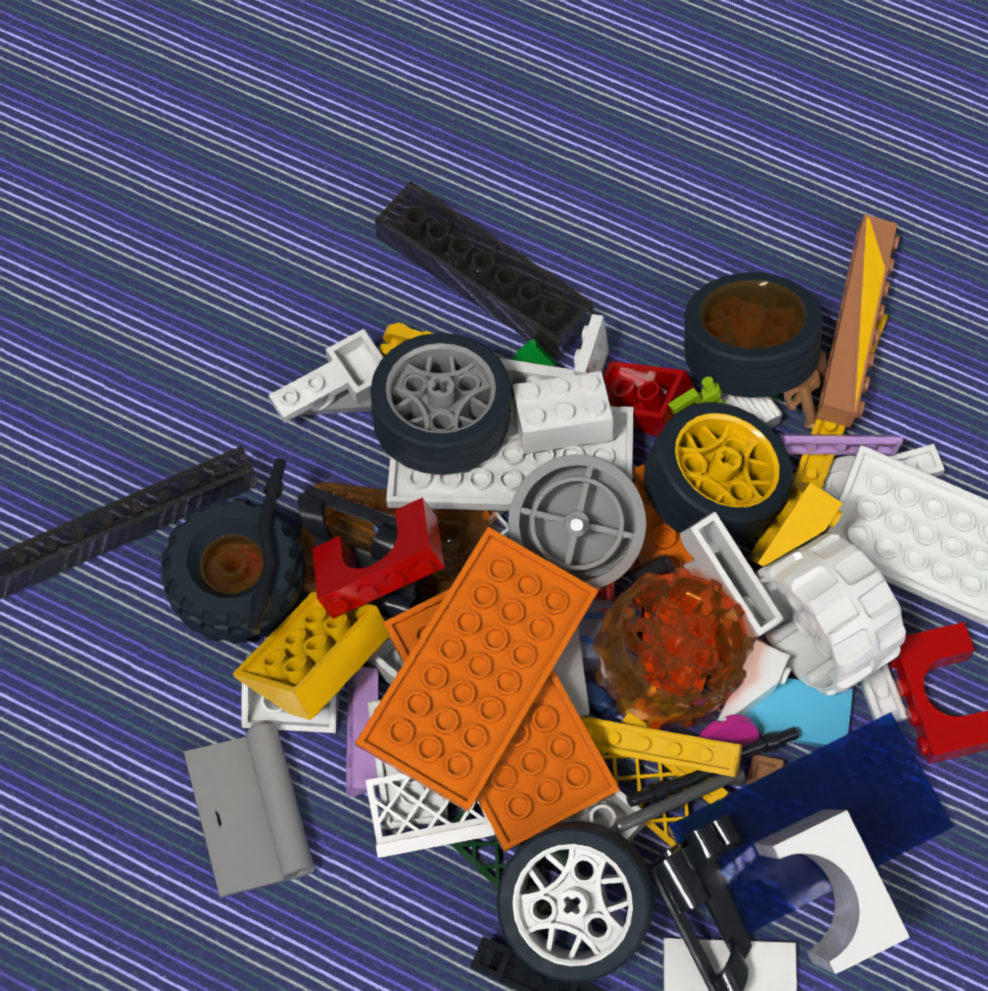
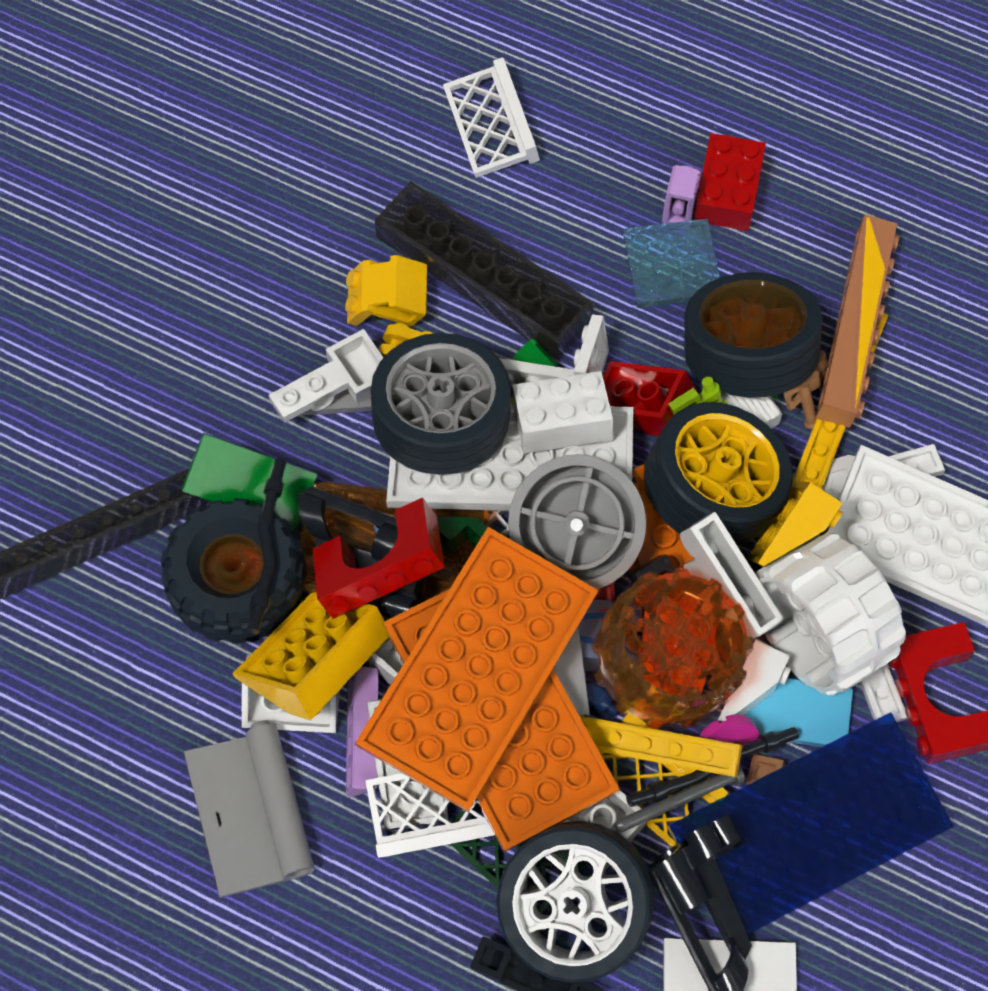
(232, 471): none -> green tile
(387, 290): none -> yellow piece
(458, 529): none -> dark green slope
(514, 113): none -> white fence
(670, 261): none -> clear light blue plate
(681, 194): none -> lavender brick
(729, 181): none -> red brick
(839, 443): lavender slope -> none
(863, 912): white piece -> none

